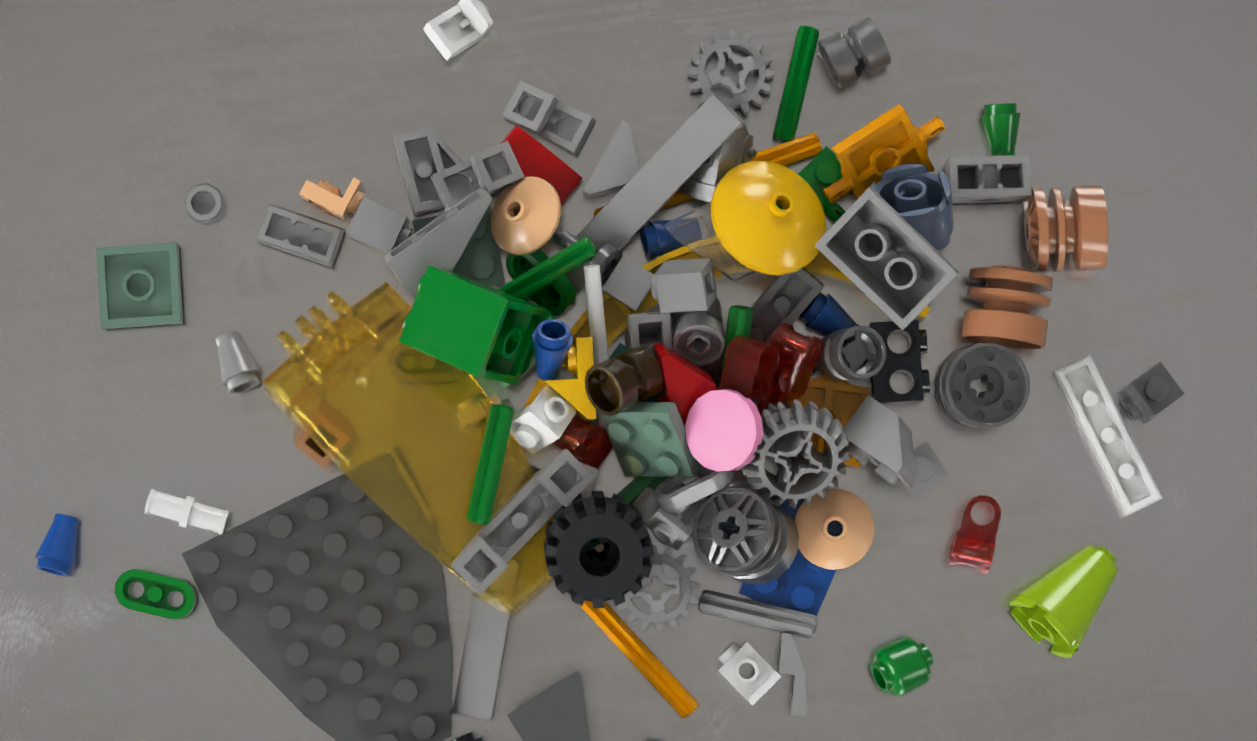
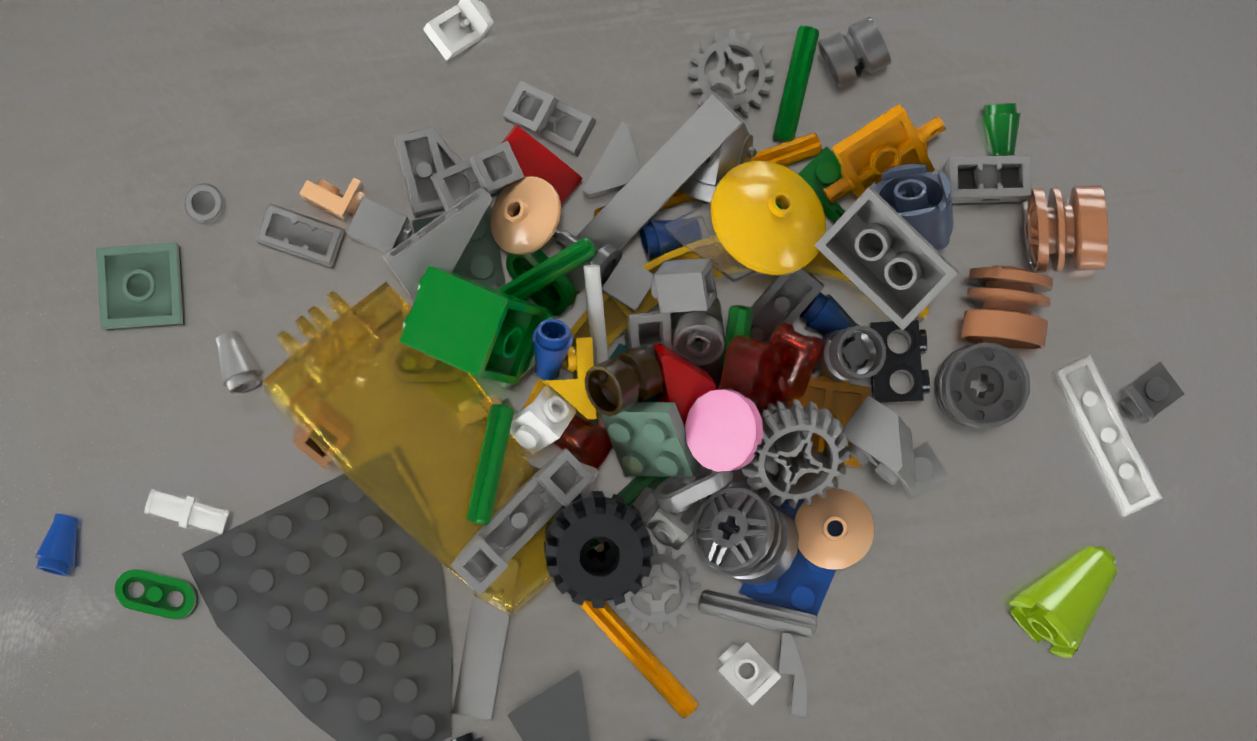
(901, 666): green head -> none
(975, 537): clear red piece -> none

